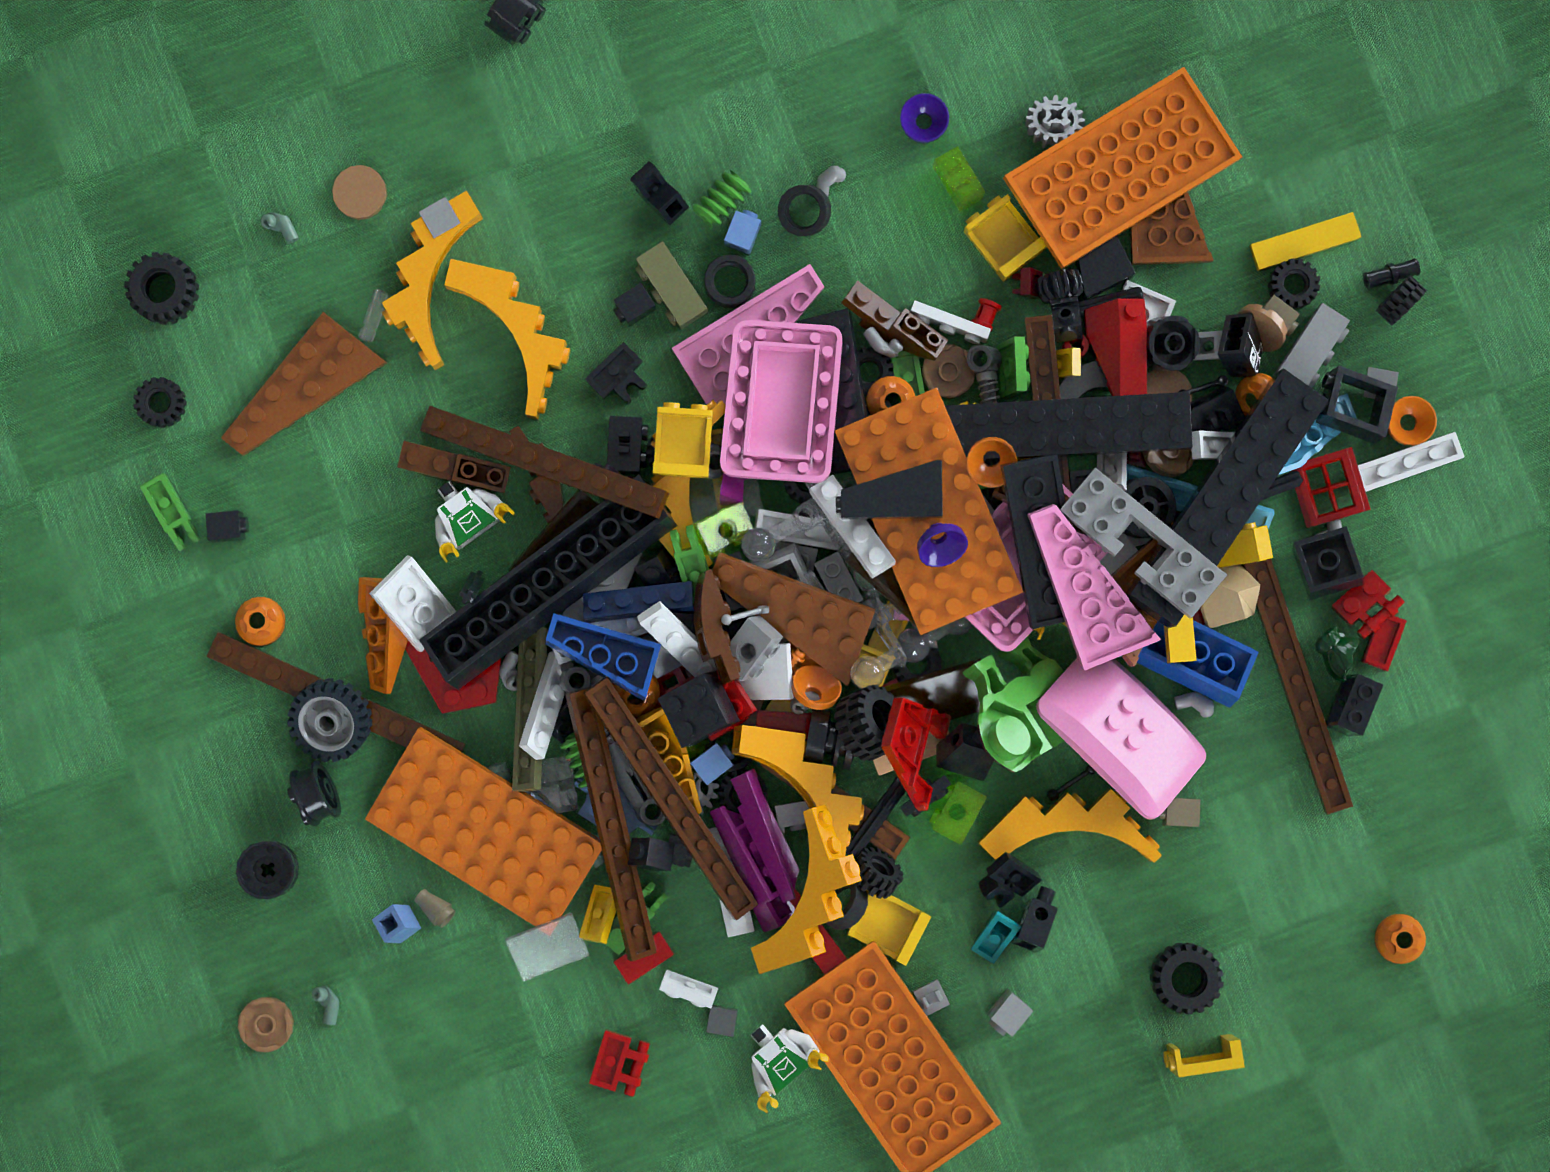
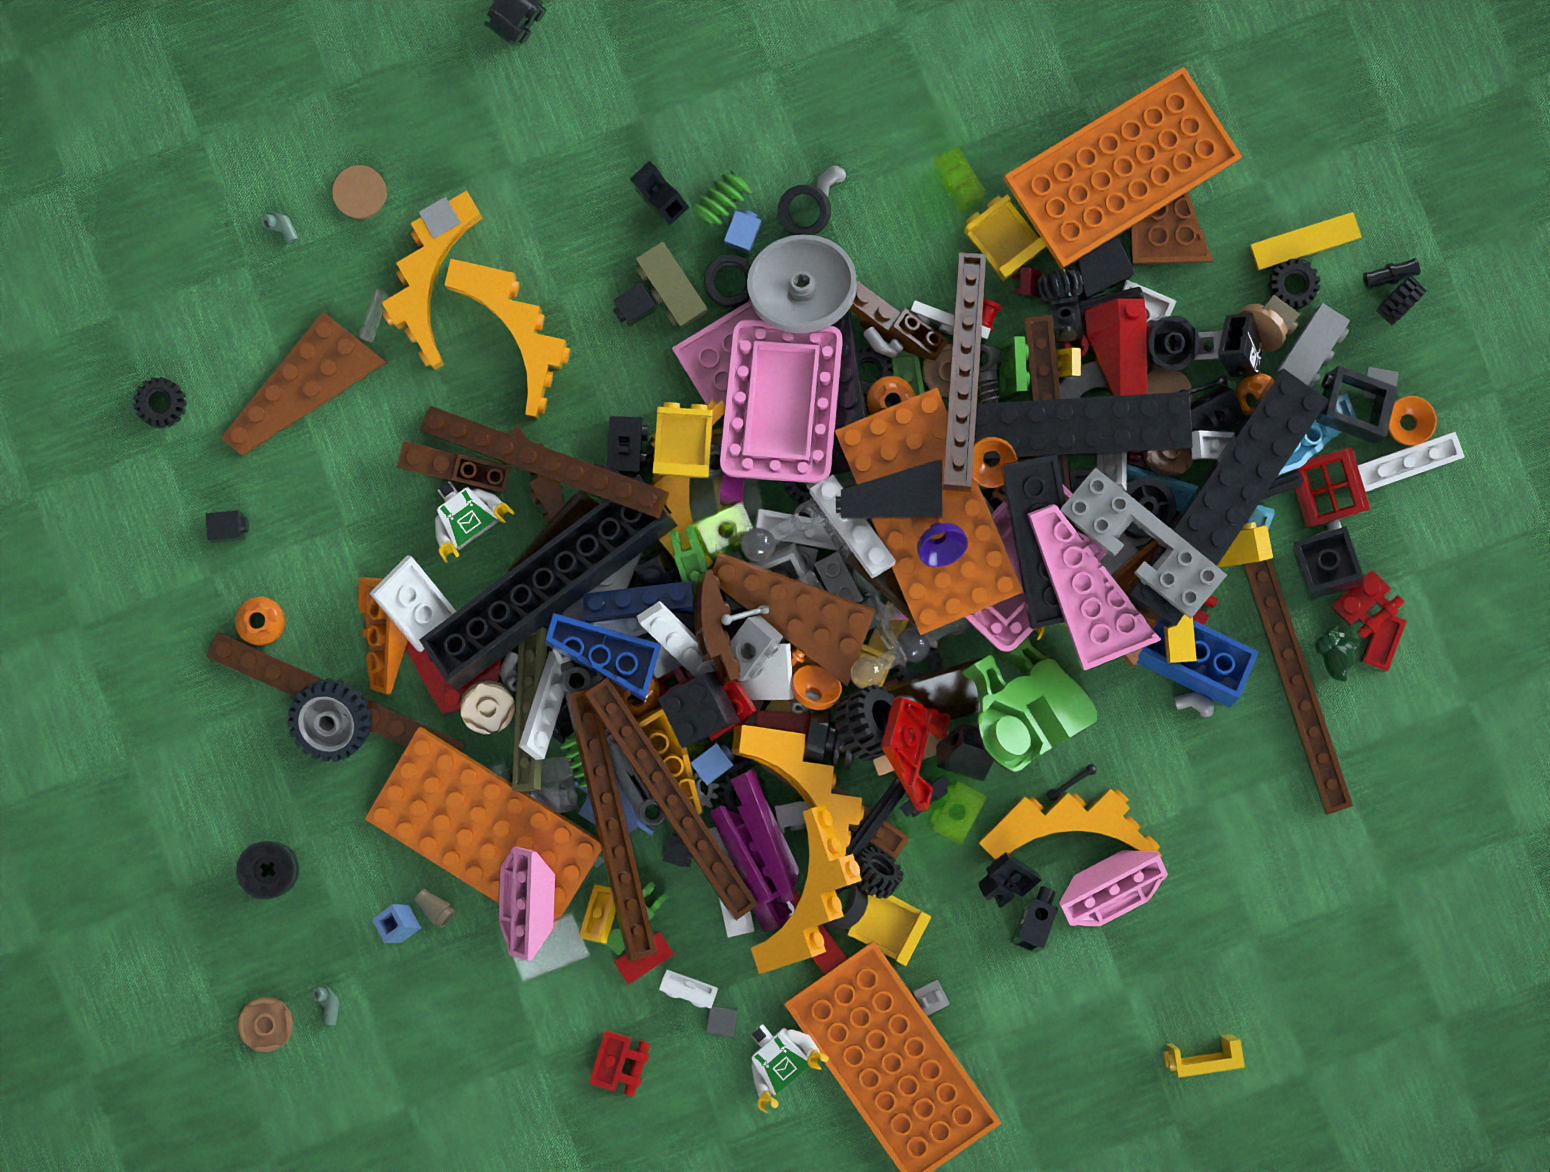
(143, 276): black tyre -> none
(168, 509): bright green hinge -> none
(314, 794): black wheel -> none
(471, 587): black axle -> none
(487, 707): none -> tan tile
(525, 902): none -> bright pink wedge
(617, 374): black plate -> none
(651, 854): black brick -> none
(802, 283): none -> light grey dish
(924, 105): dark purple piece -> none
(964, 373): none -> plate
(995, 937): teal slope -> none
(1008, 1013): light grey brick -> none
(1054, 120): light grey gear -> none
(1112, 887): none -> bright pink wedge
(1123, 734): bright pink wedge -> none
(1182, 813): dark tan brick -> none
(1210, 978): black tyre -> none
(1232, 599): tan slope -> none
(1360, 699): black window -> none
(1386, 938): orange piece -> none

